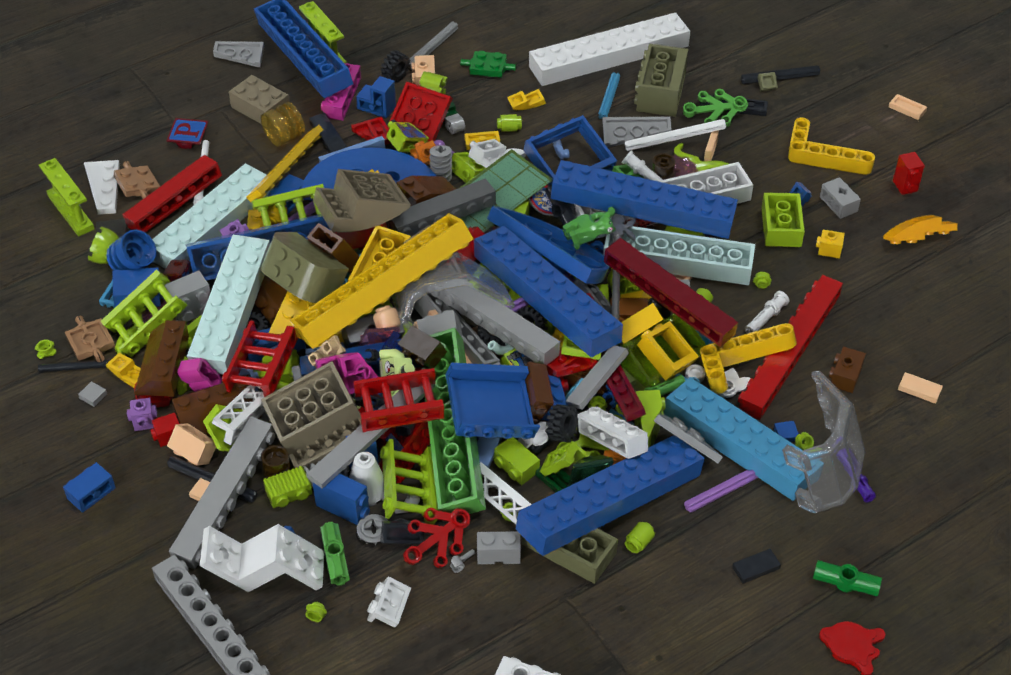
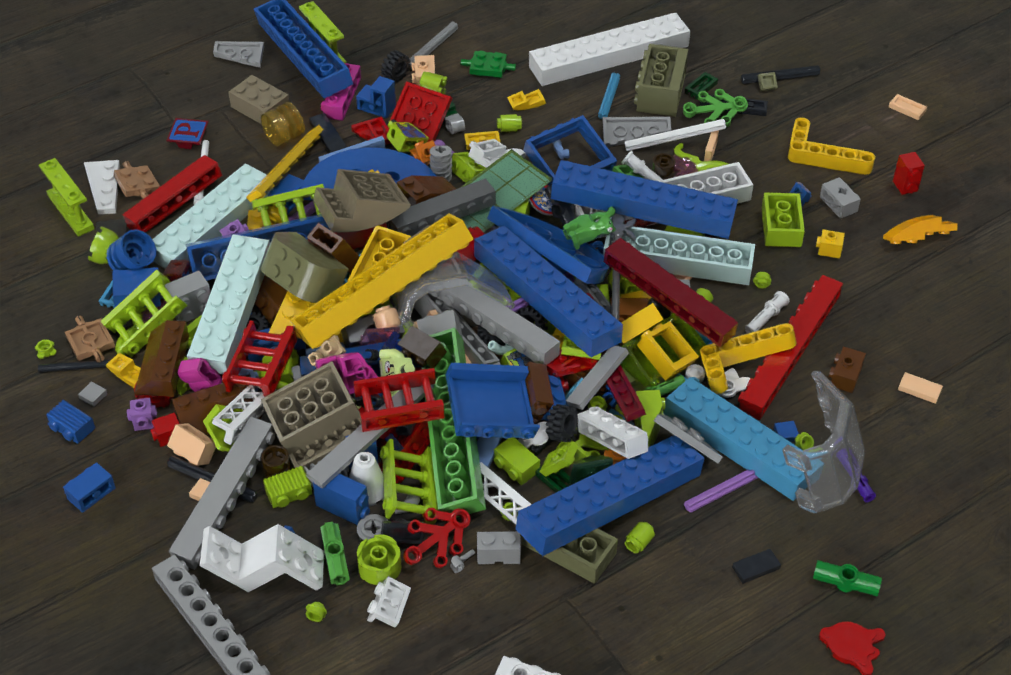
(70, 422): none -> blue brick
(378, 559): none -> lime brick
(703, 86): none -> dark green tile

